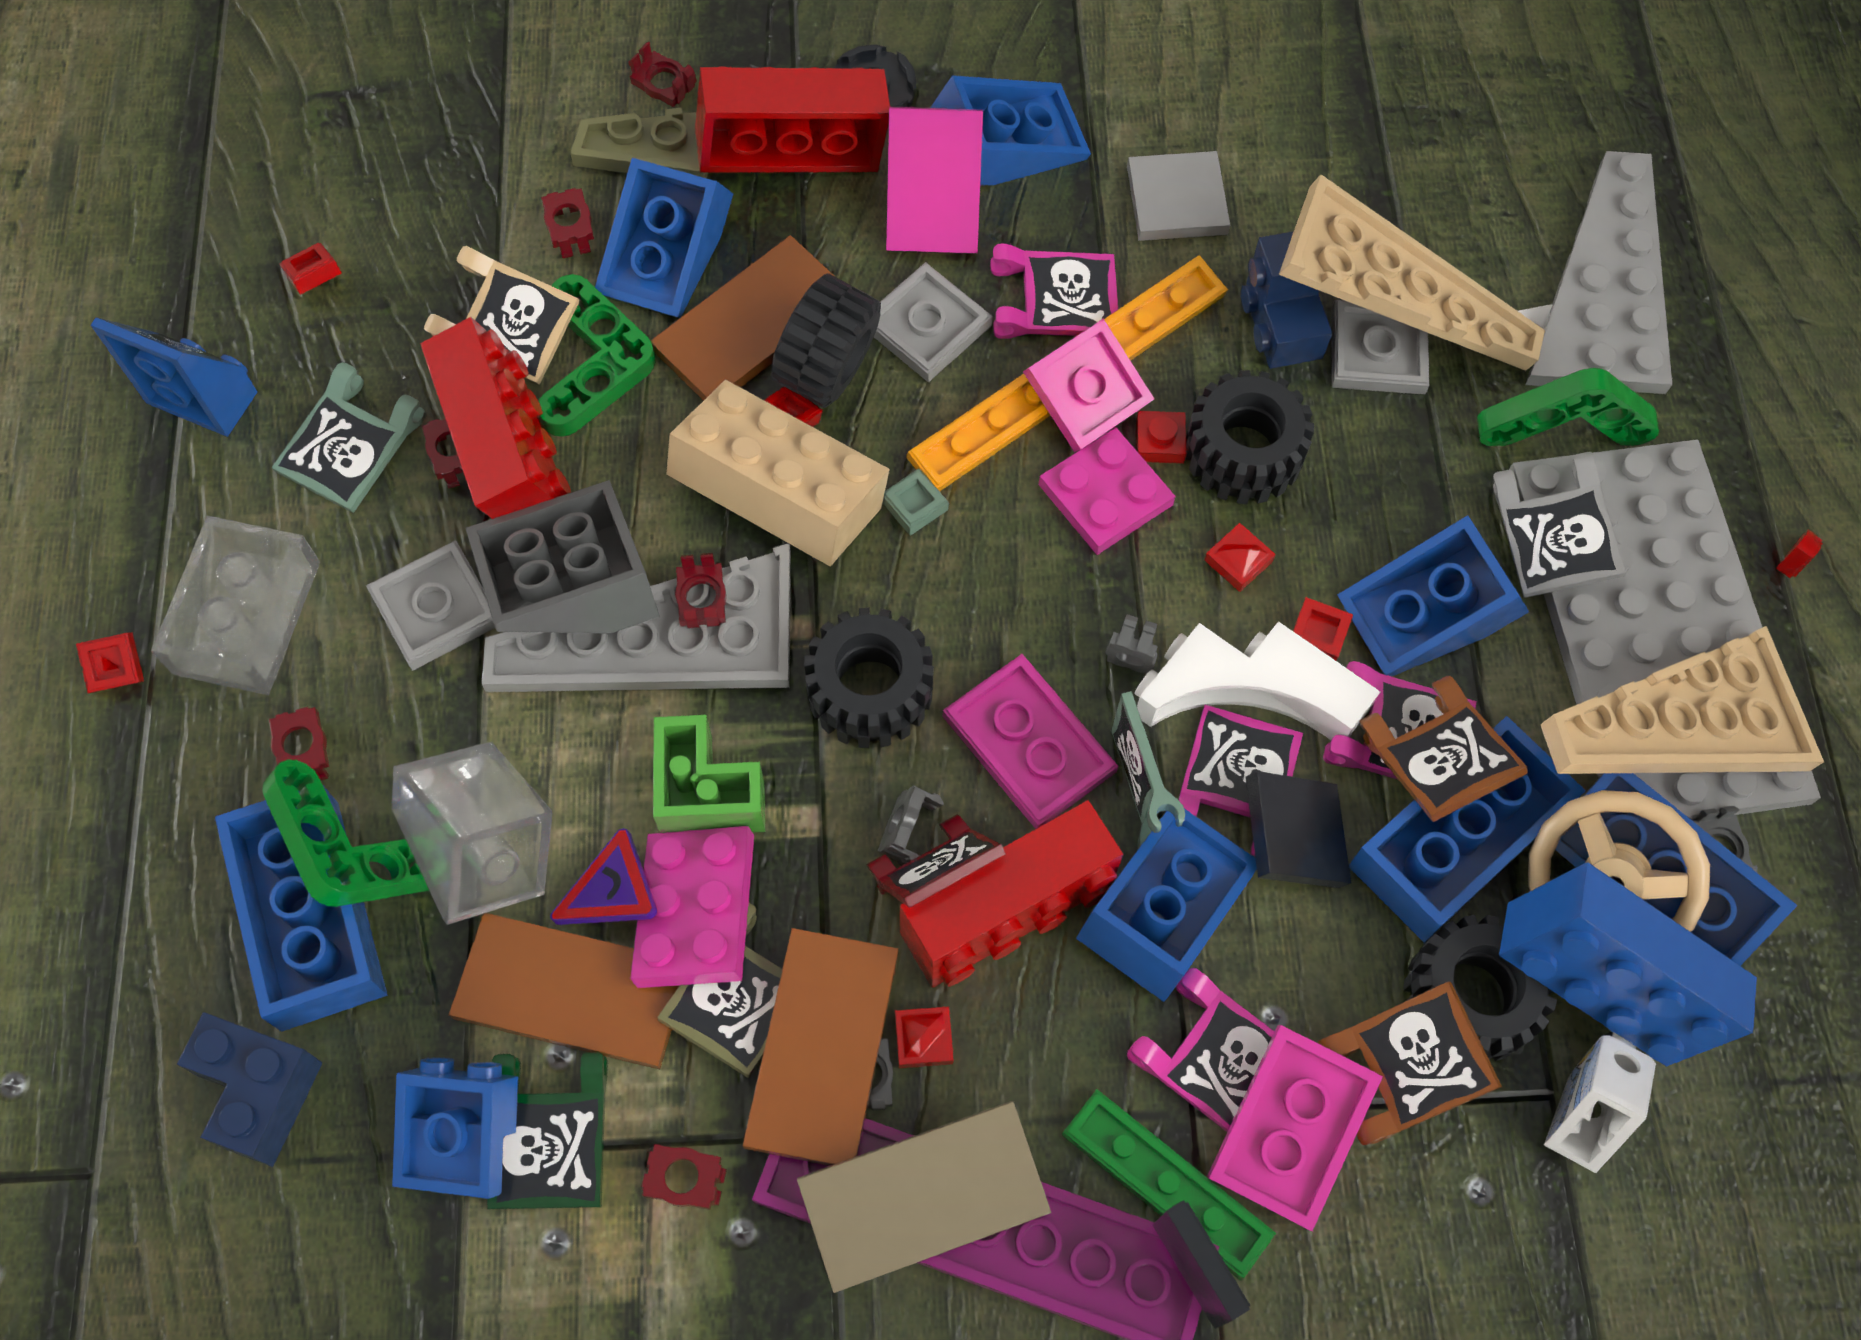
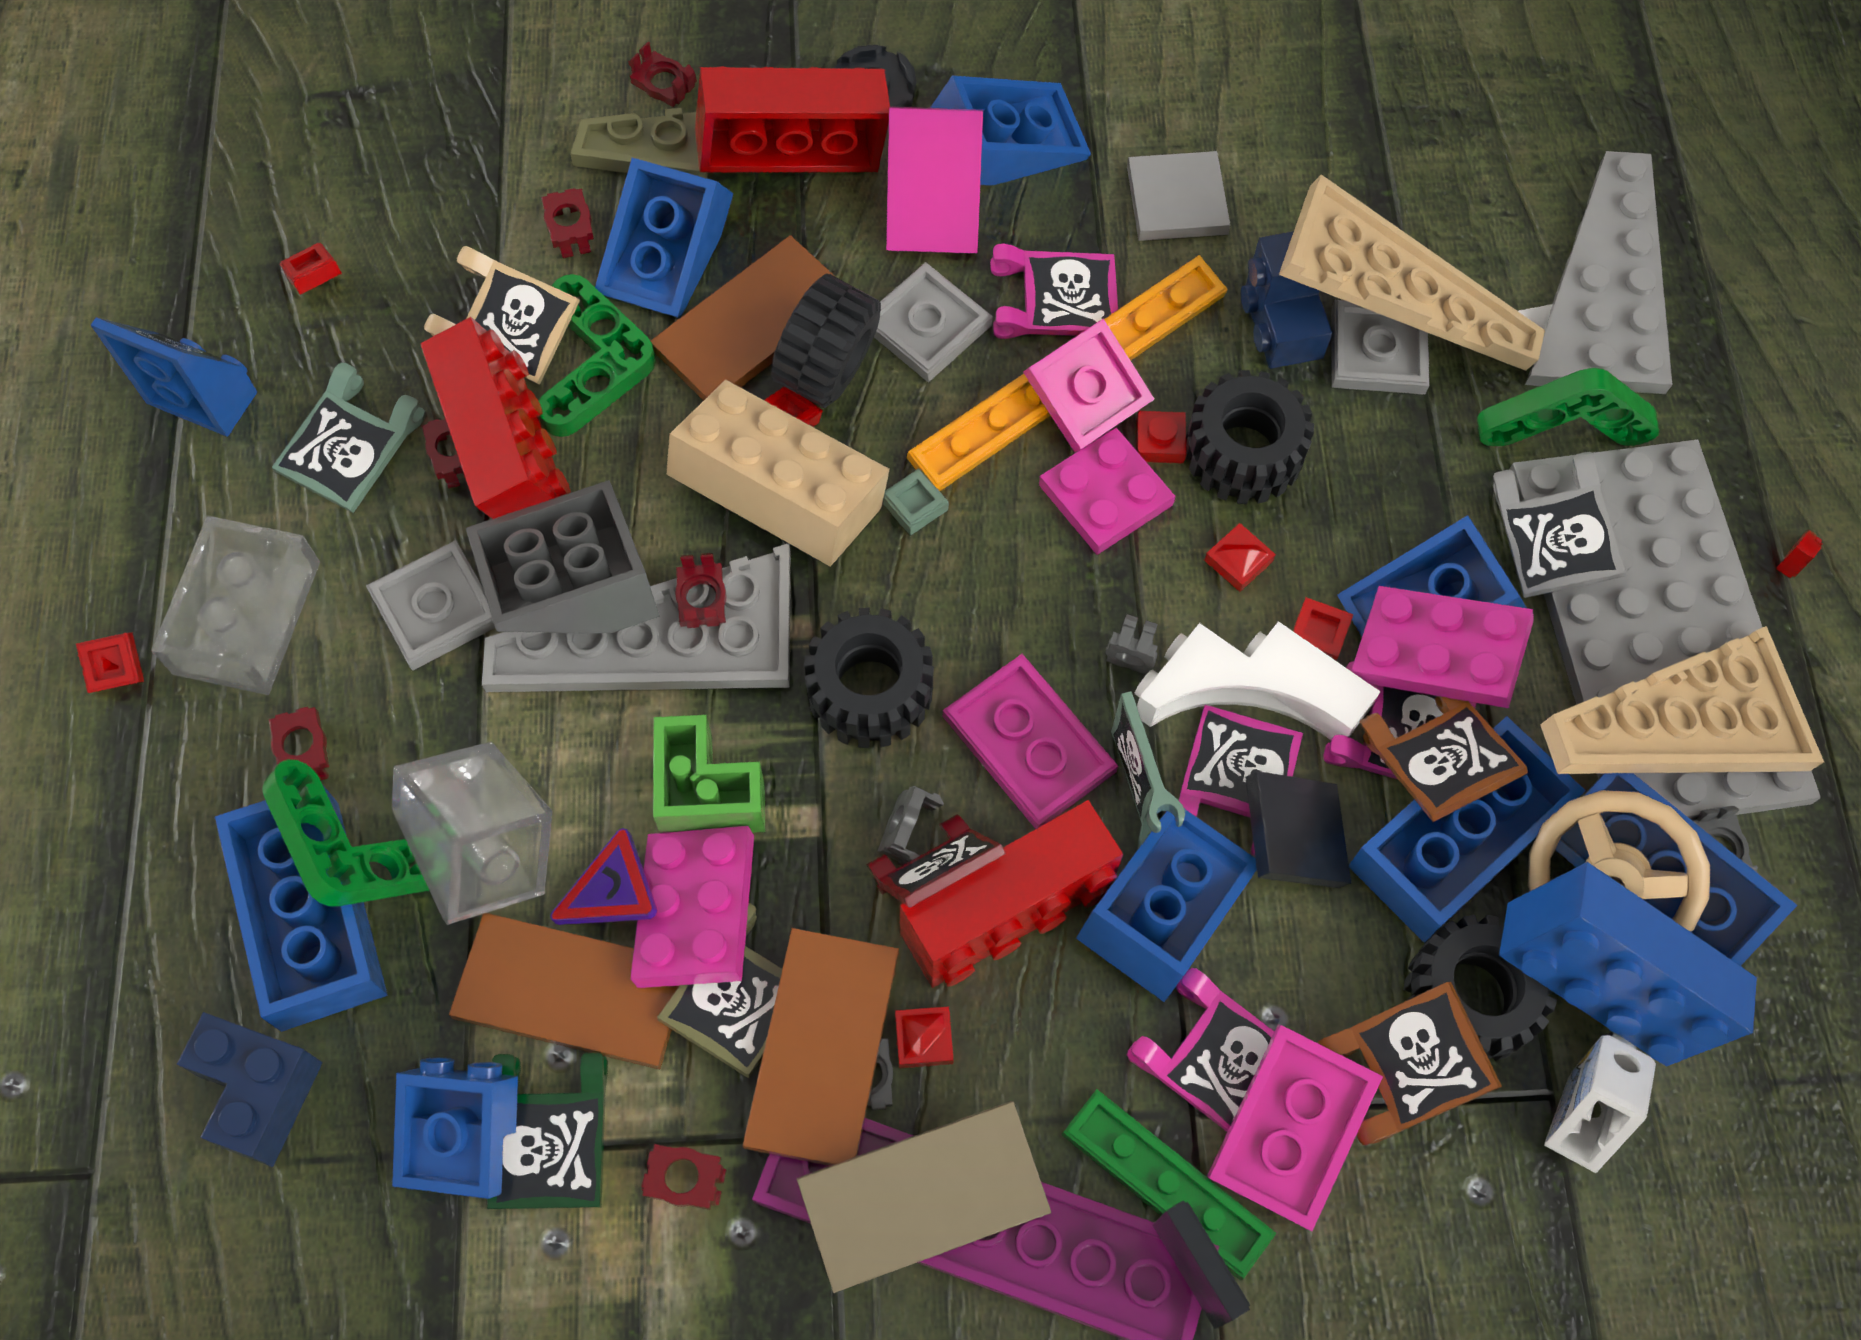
(1443, 646): none -> dark pink plate

